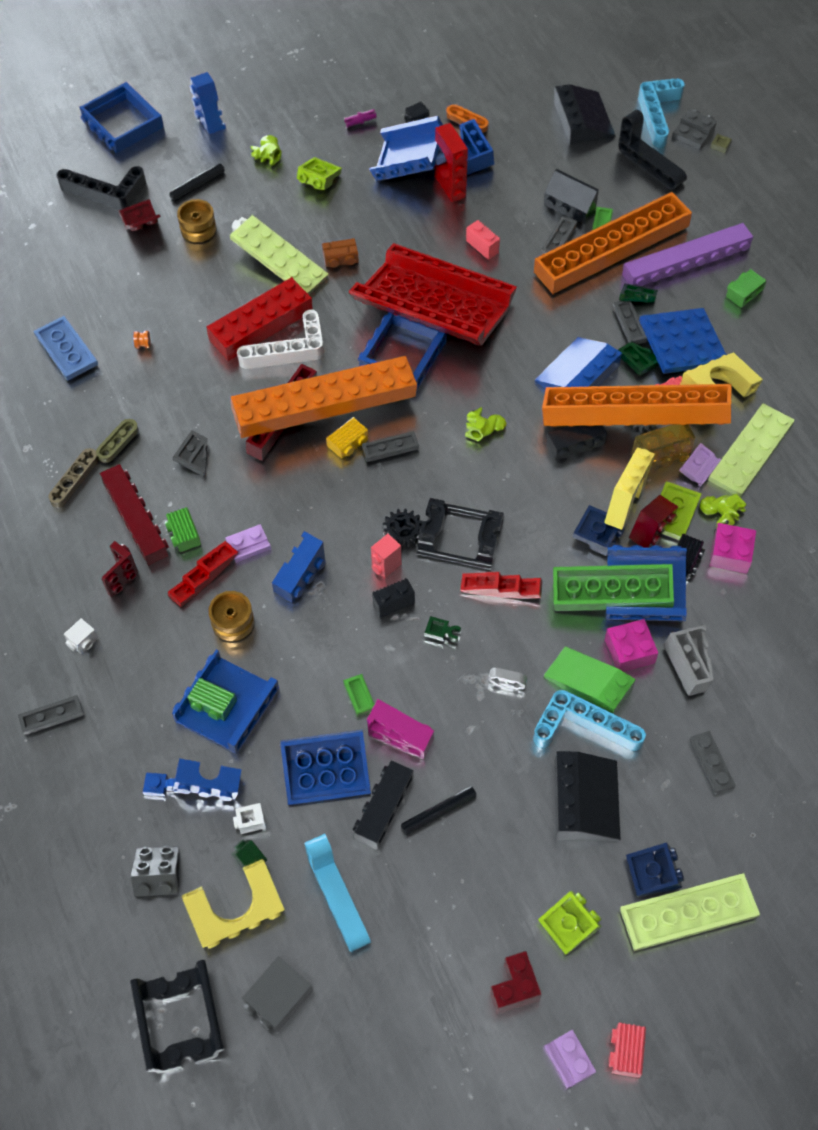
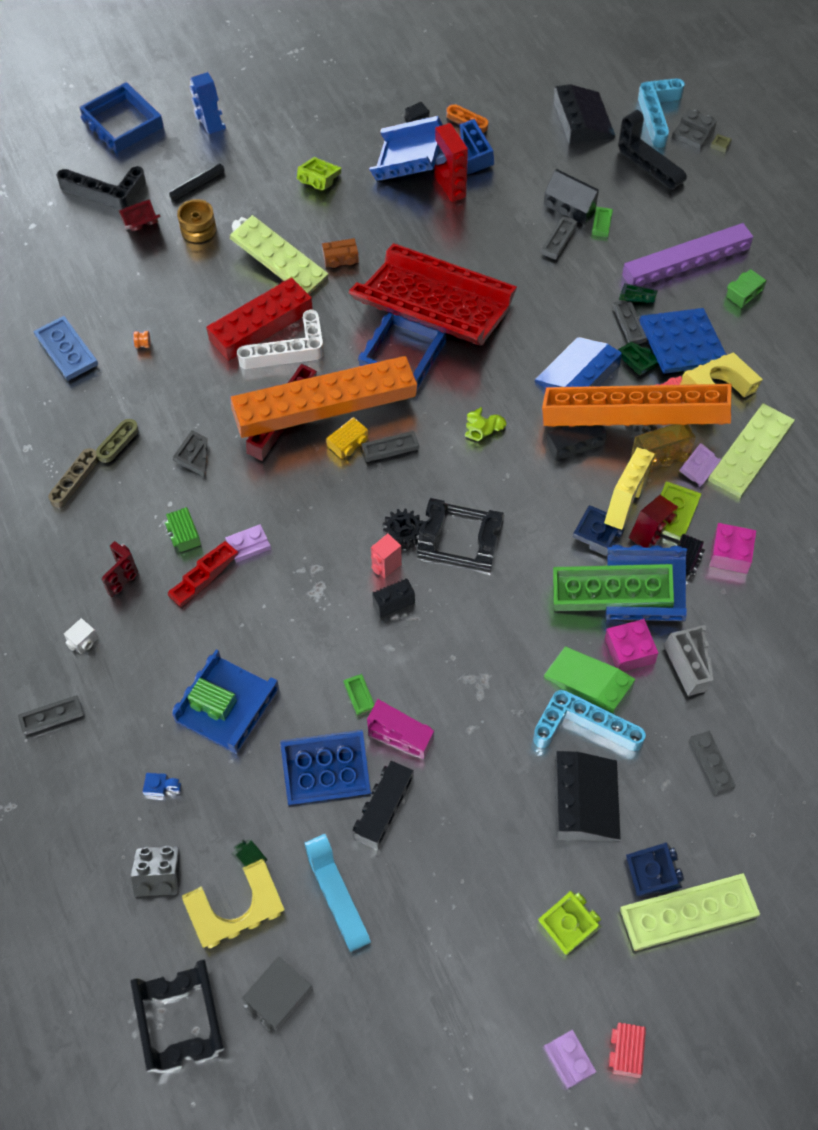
(134, 514): dark red brick -> none
(189, 780): blue arch -> none
(231, 615): pearl gold wheel -> none
(246, 813): white brick -> none
(268, 150): lime animal -> none
(301, 568): blue wedge -> none
(360, 118): magenta pin -> none
(438, 810): black axle -> none
(439, 629): dark green plate -> none
(483, 239): coral brick -> none
(500, 586): red slope -> none
(507, 678): light grey beam -> none
(521, 987): dark red brick -> none
(612, 242): orange brick -> none
(726, 505): lime animal -> none

